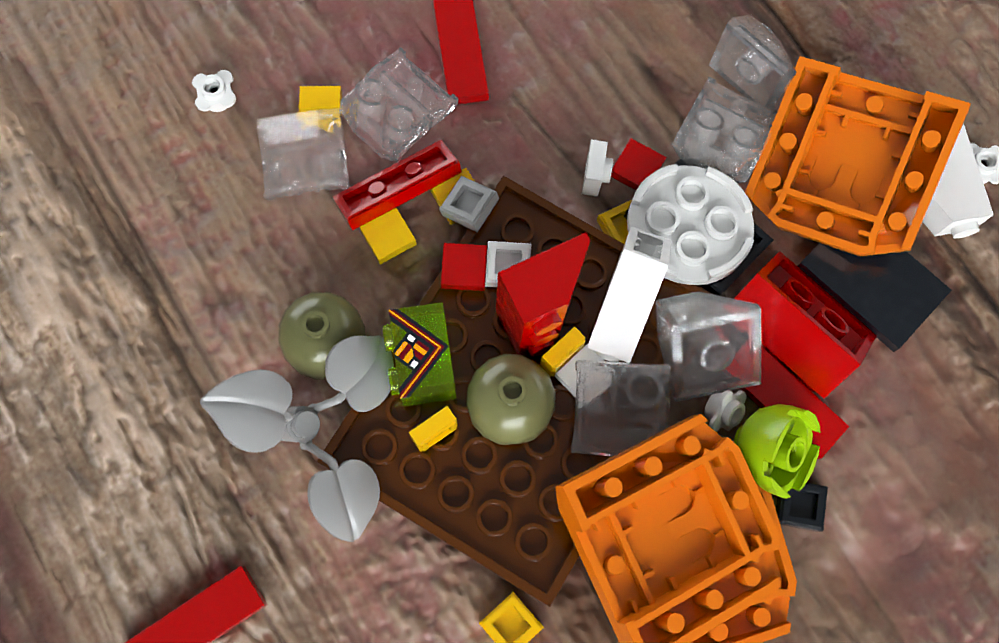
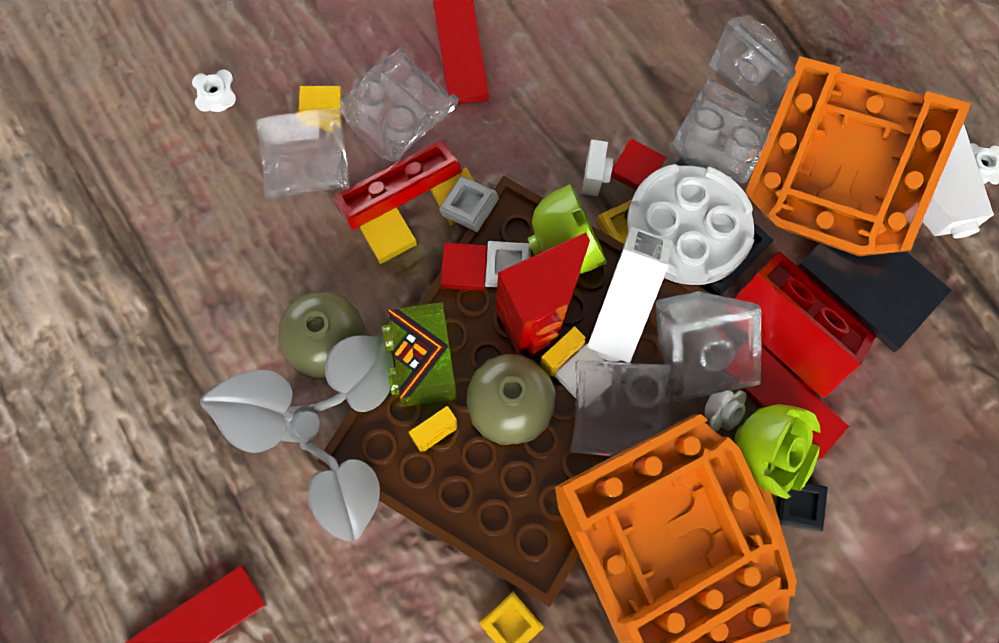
(561, 219): none -> lime cylinder

